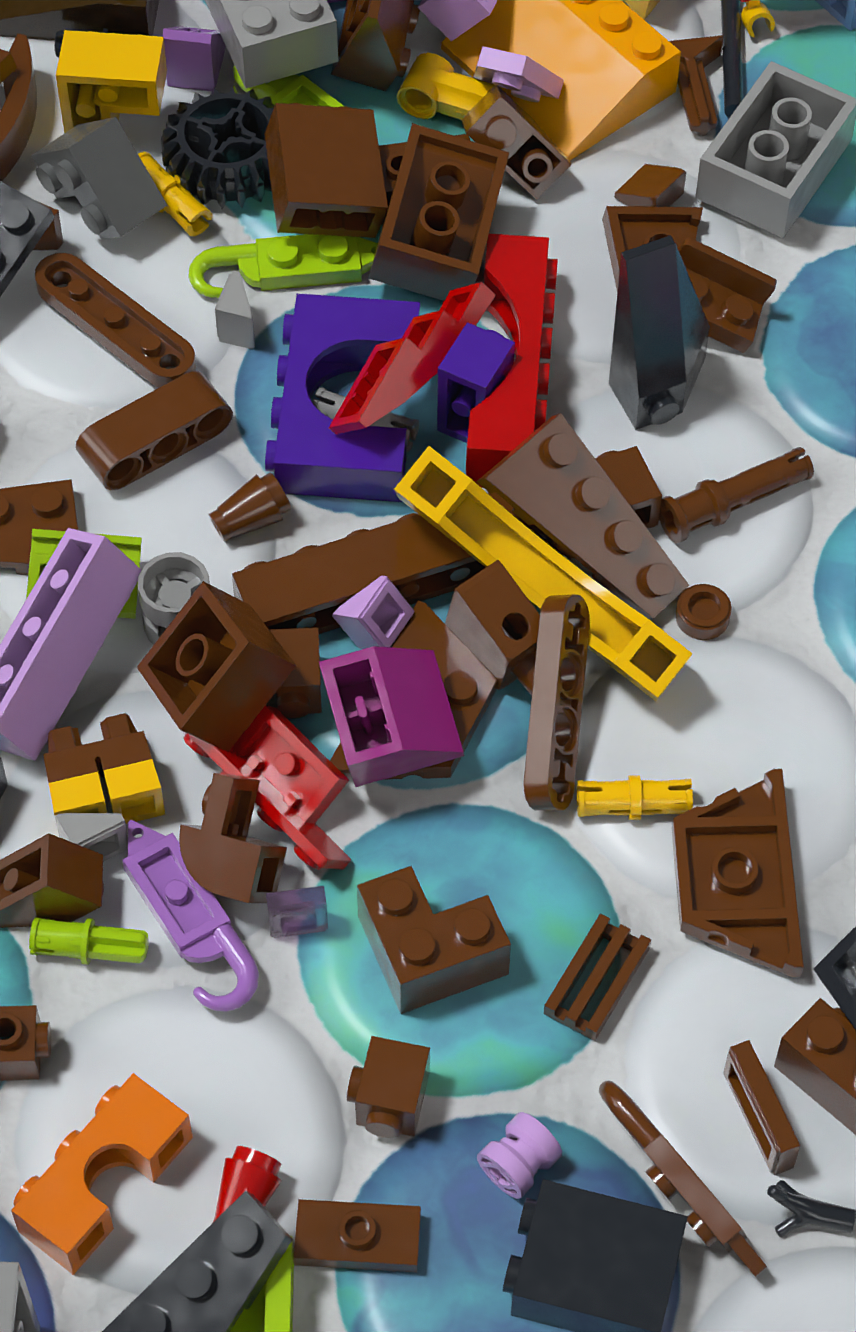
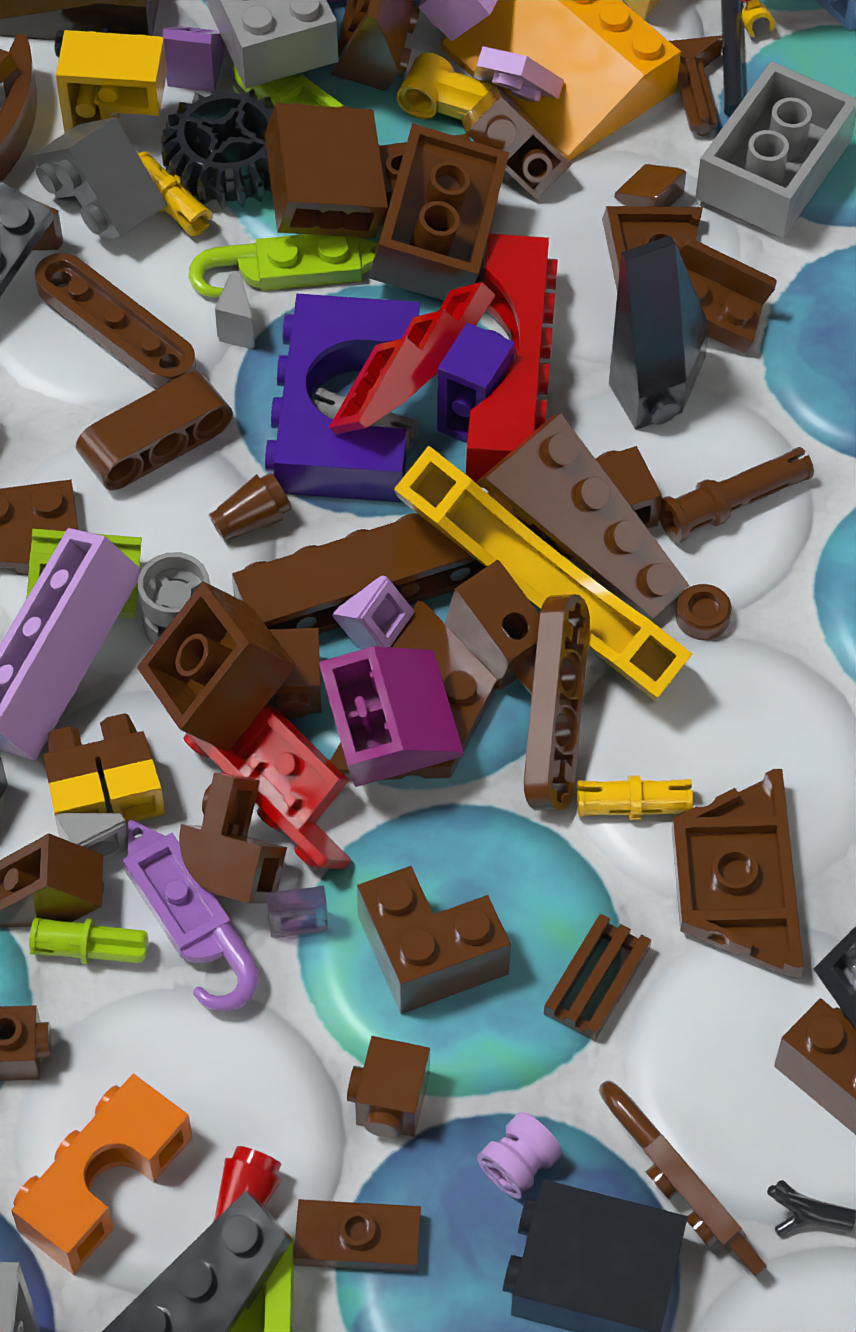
(761, 1108): reddish brown tile -> none

